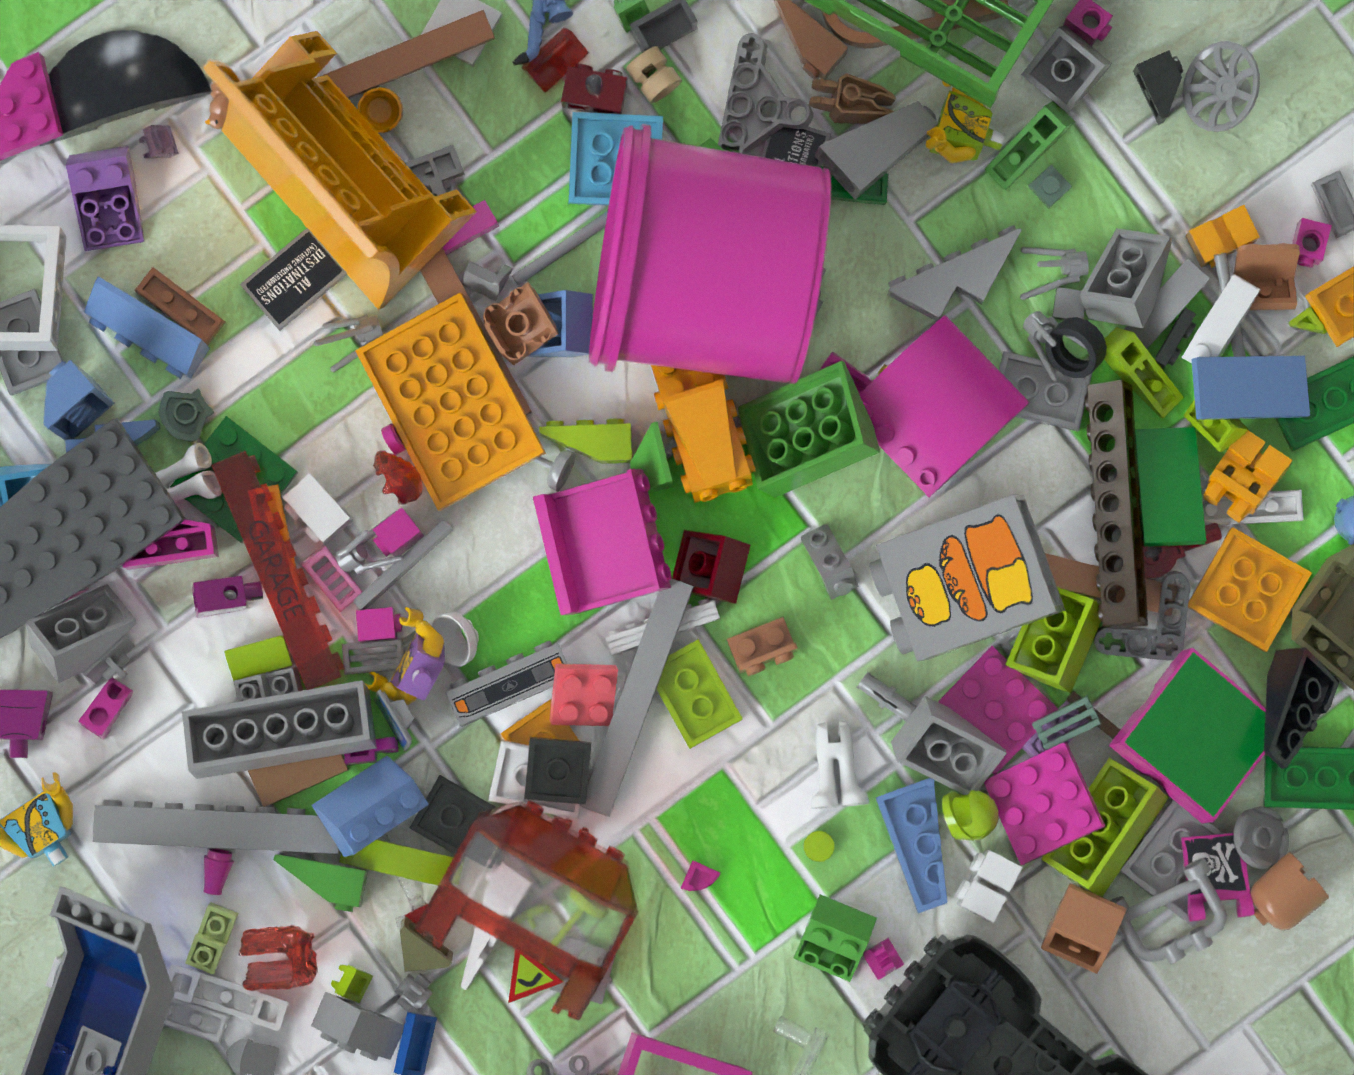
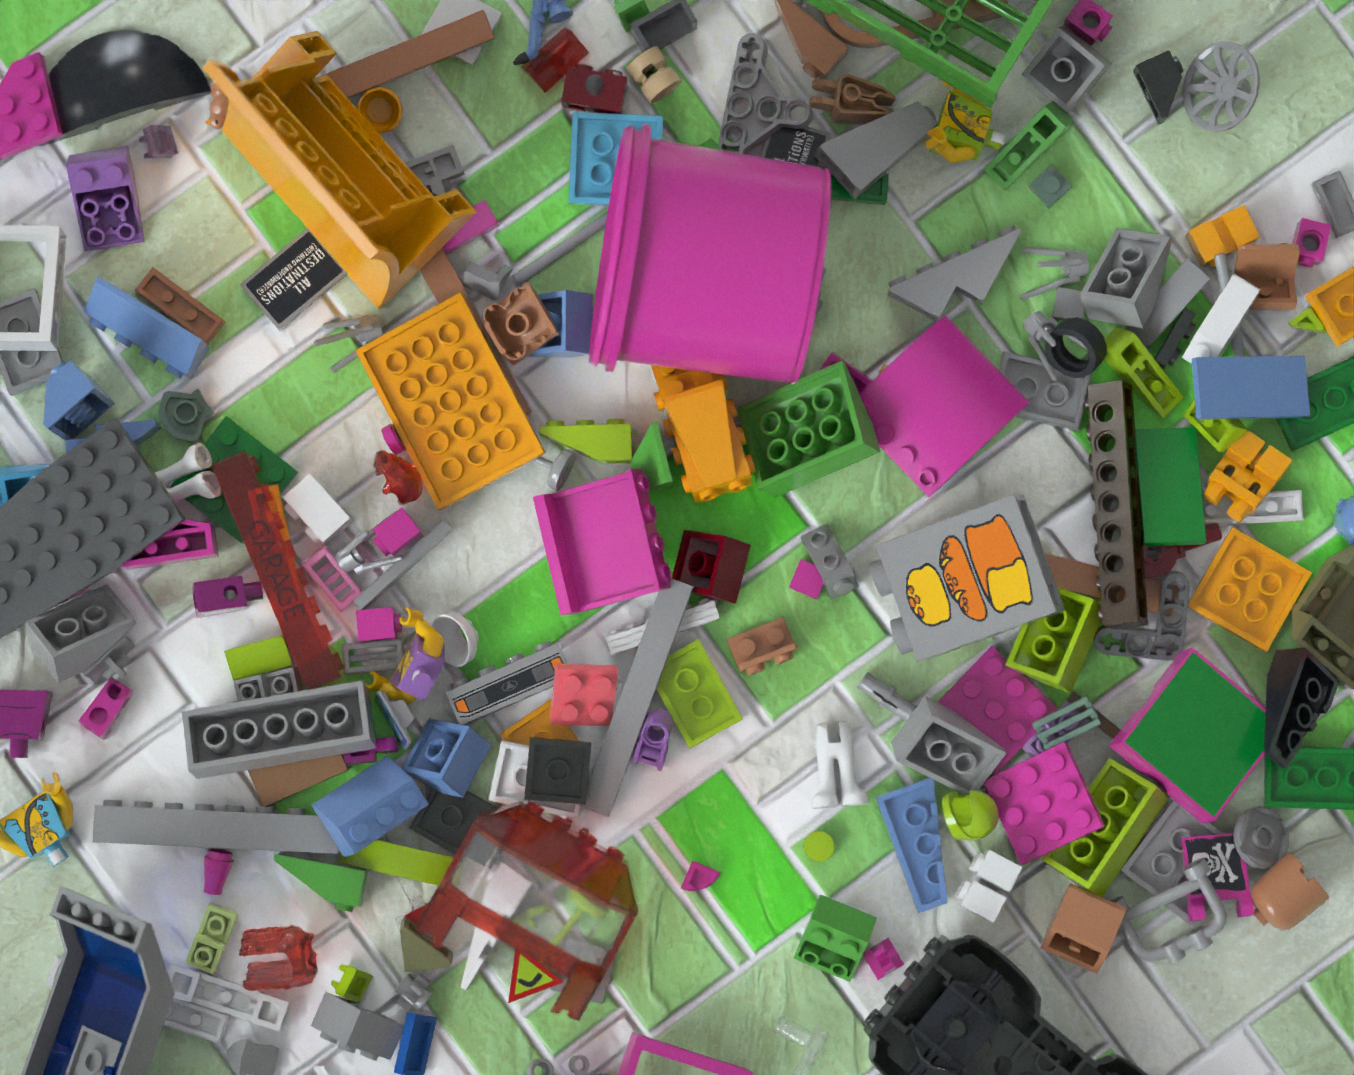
(446, 757): none -> medium blue slope
(653, 744): none -> medium lavender piece
(807, 580): none -> dark pink tile

